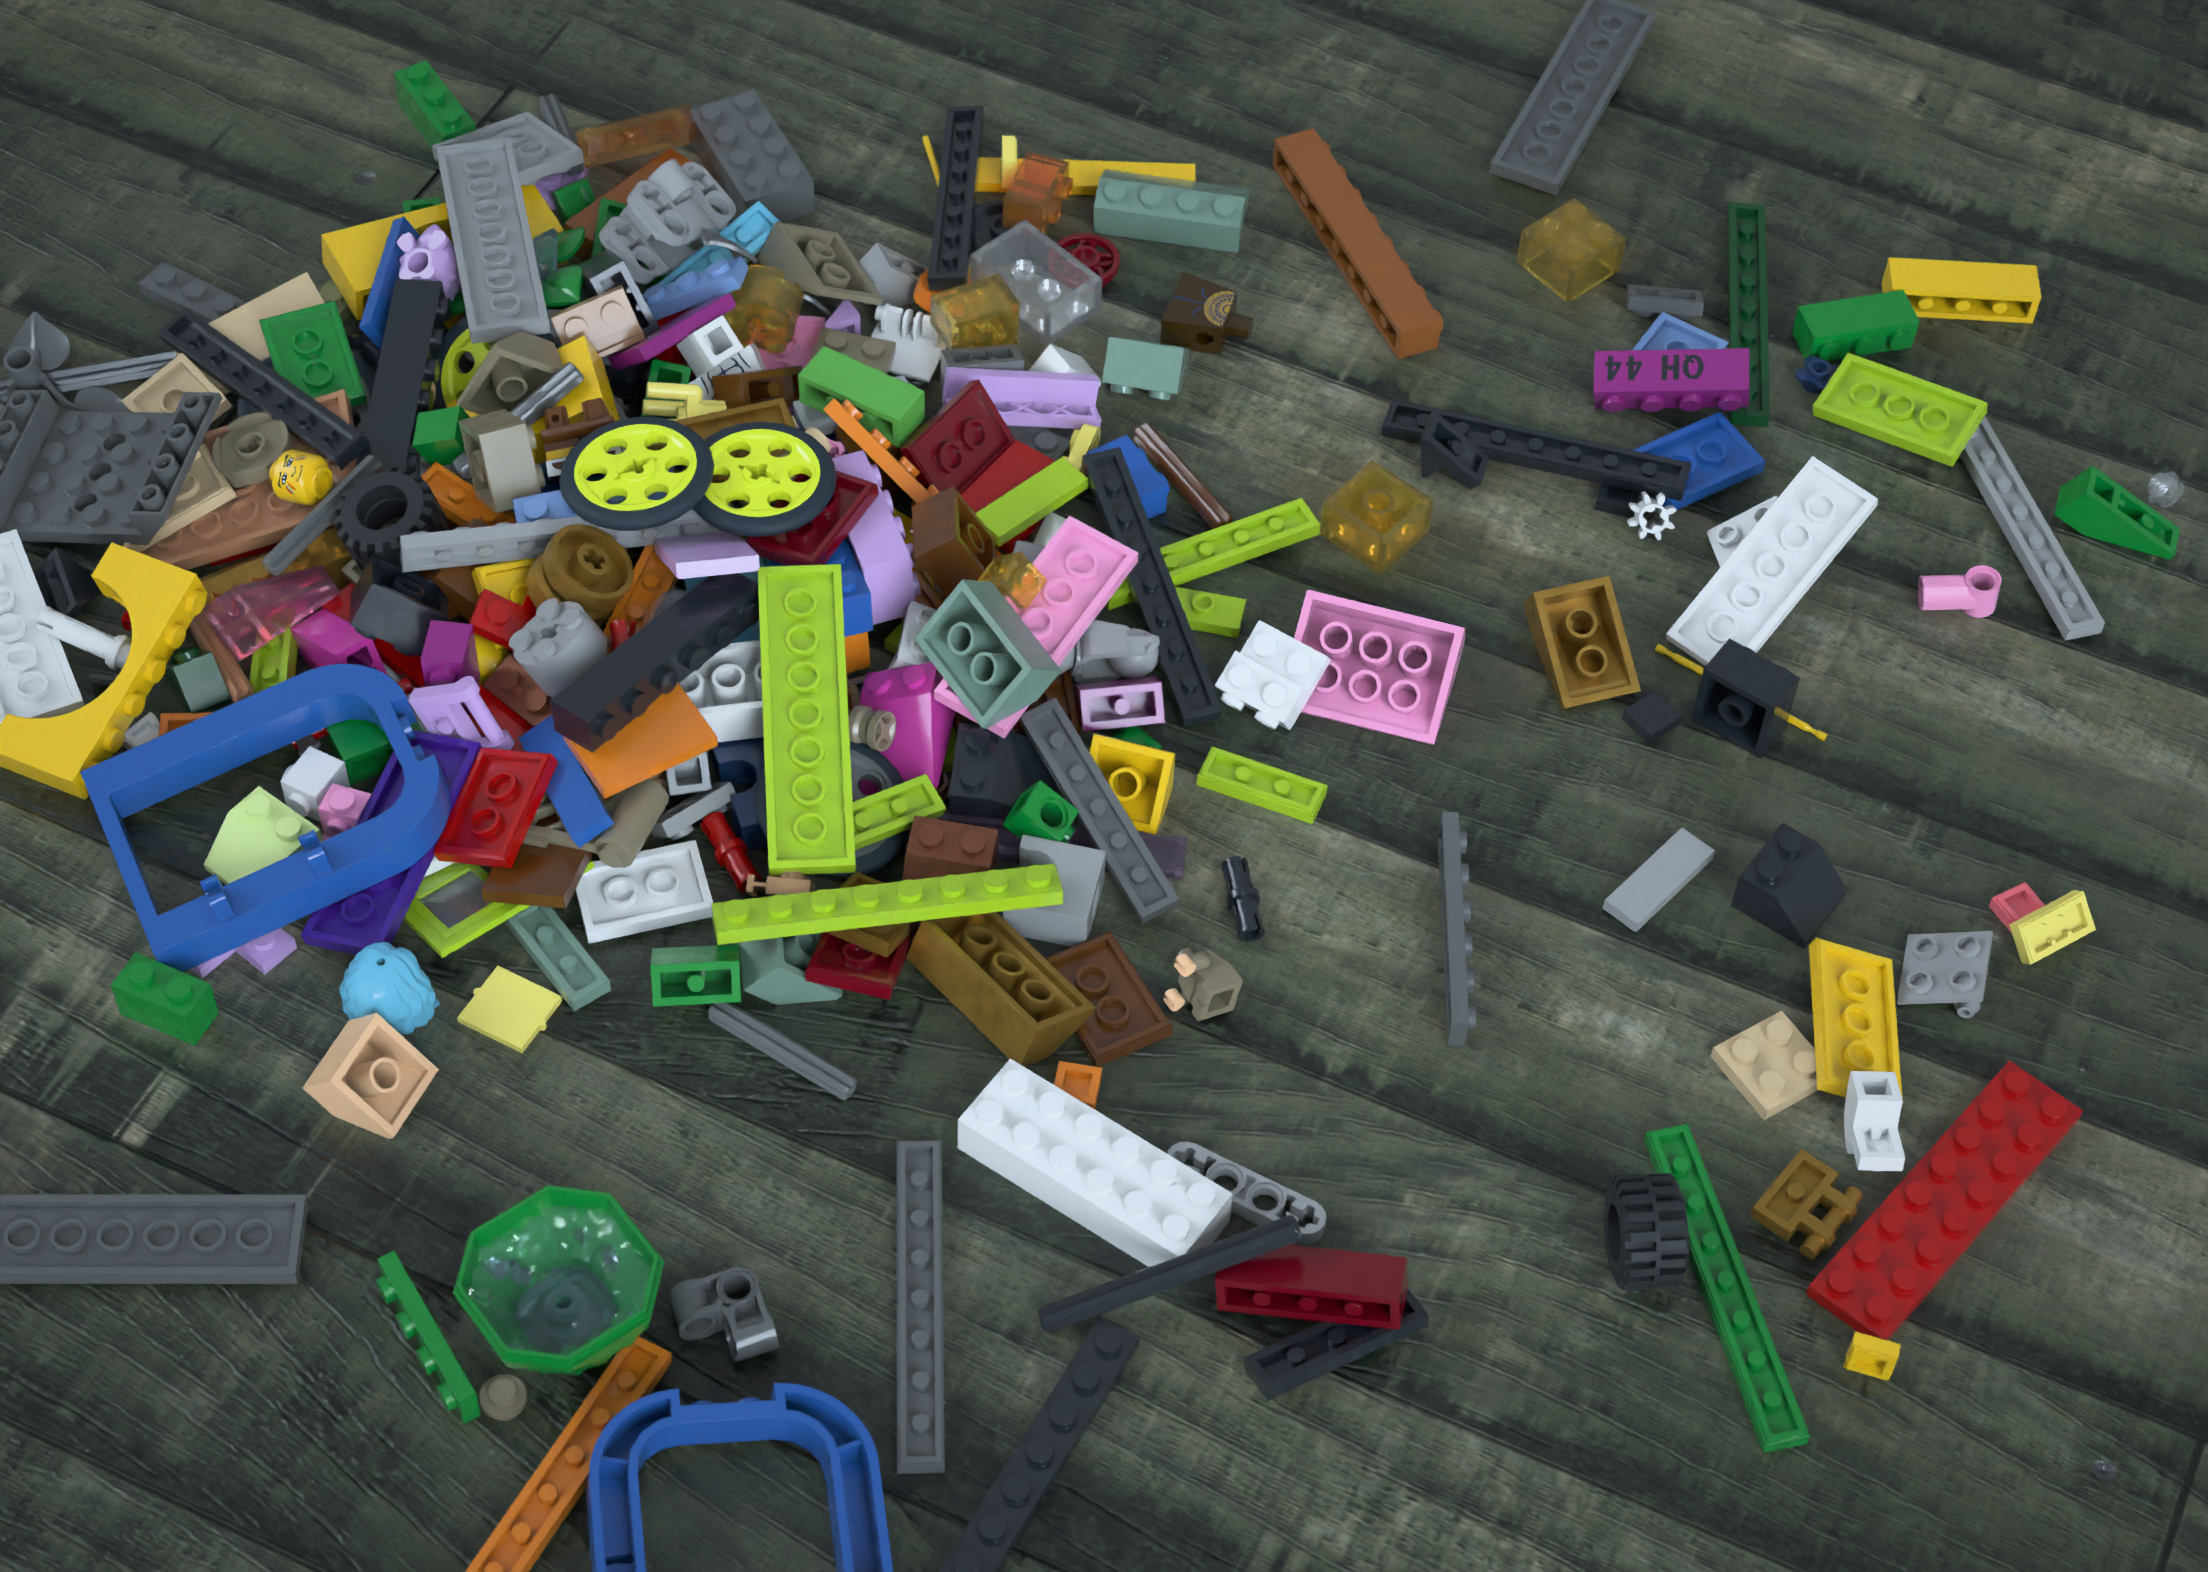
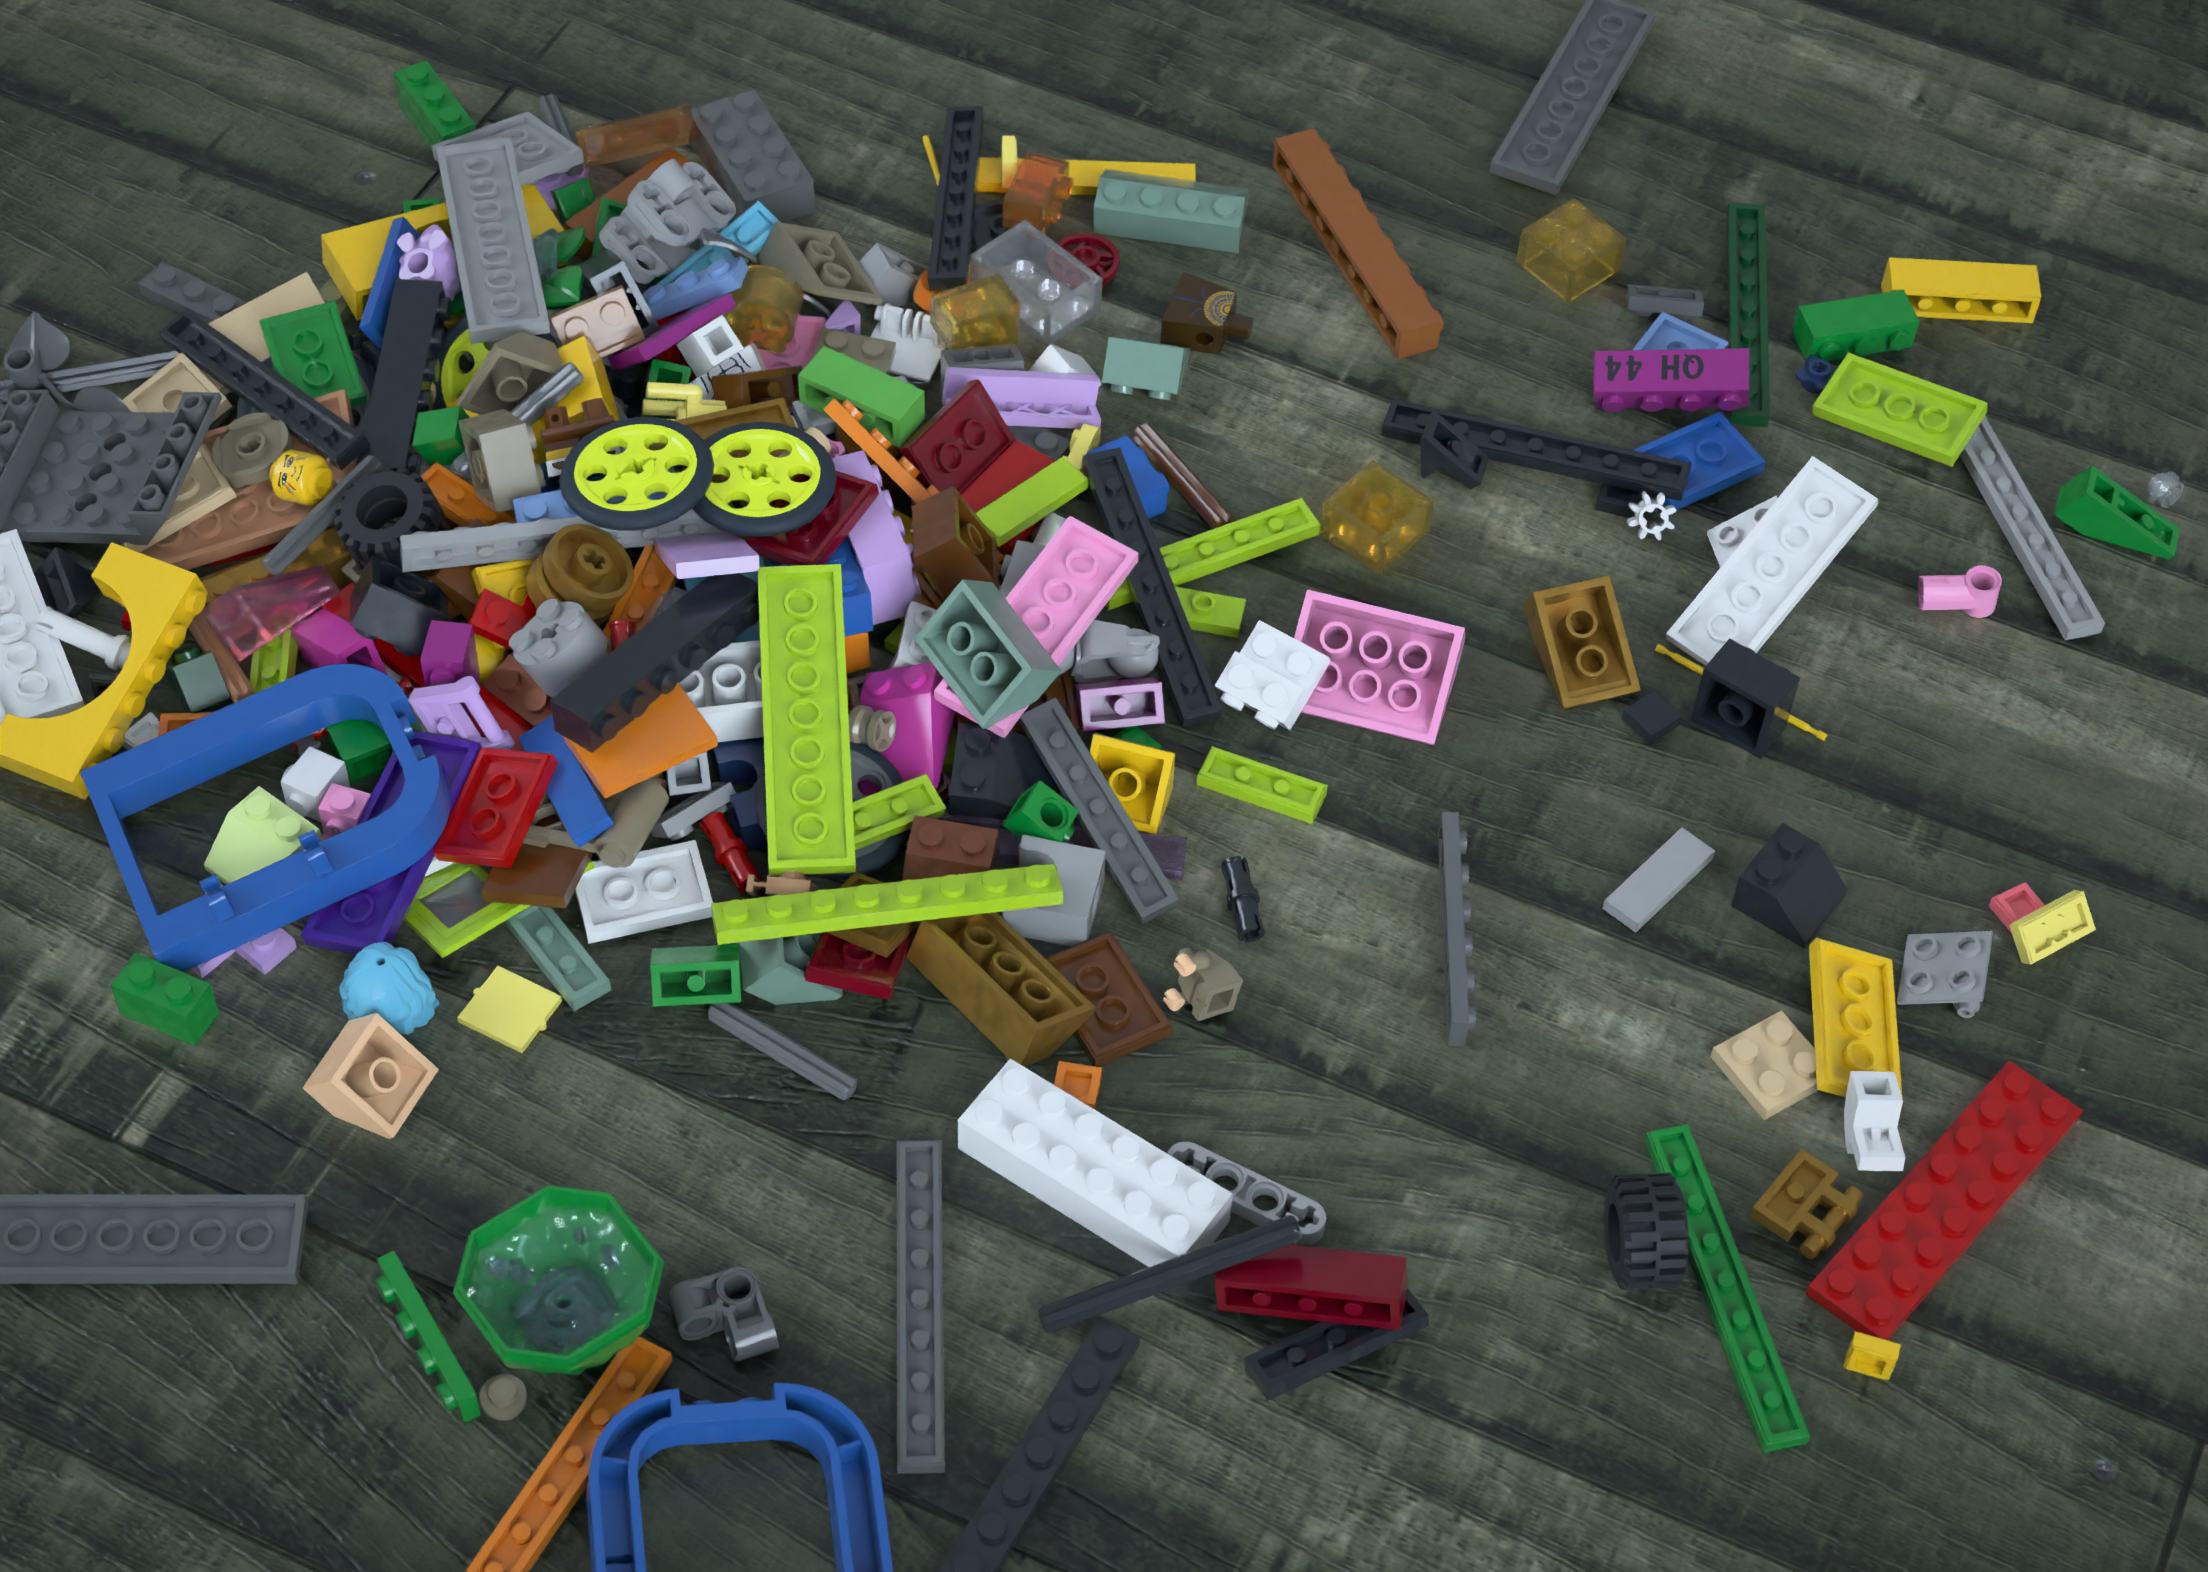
(1015, 578): clear yellow bracket -> none

